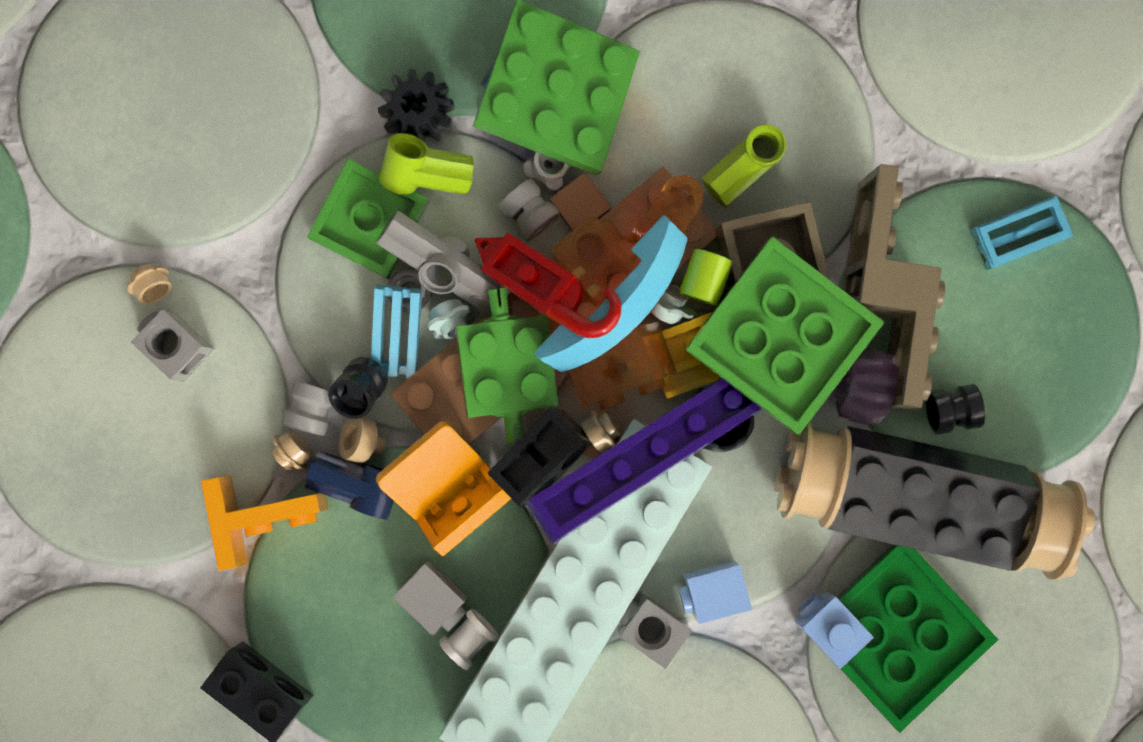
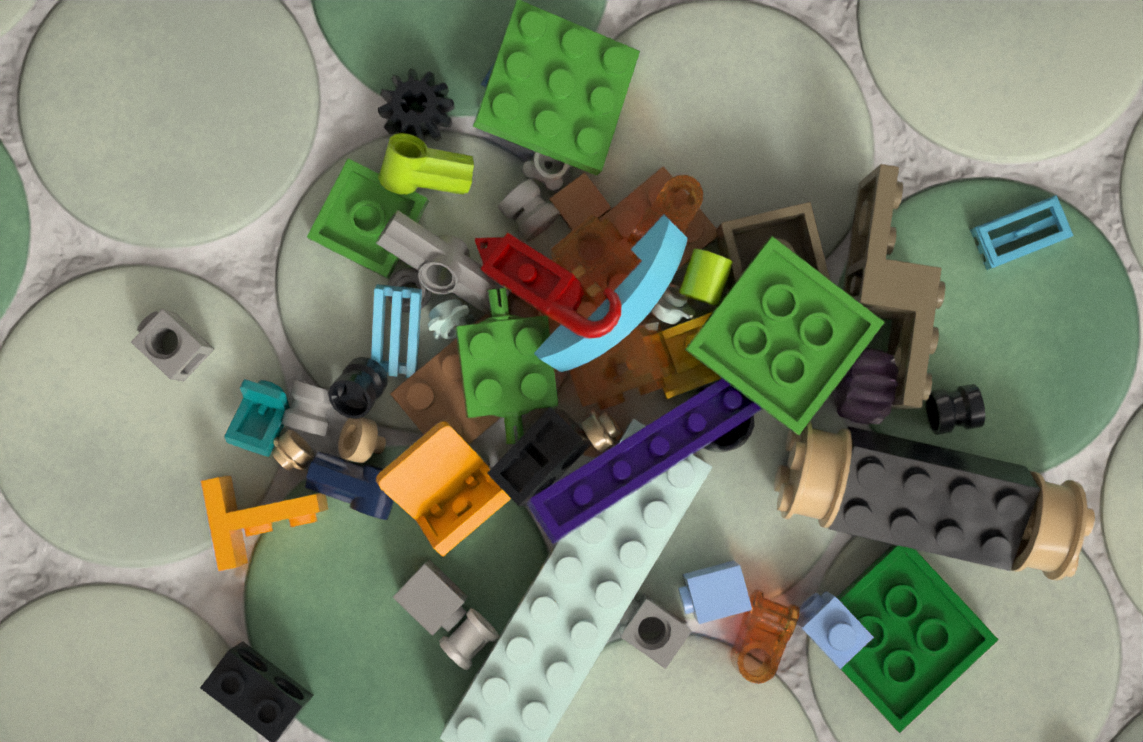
(149, 283): tan plate -> none
(258, 417): none -> teal bracket
(742, 166): lime piece -> none
(764, 633): none -> clear orange piece

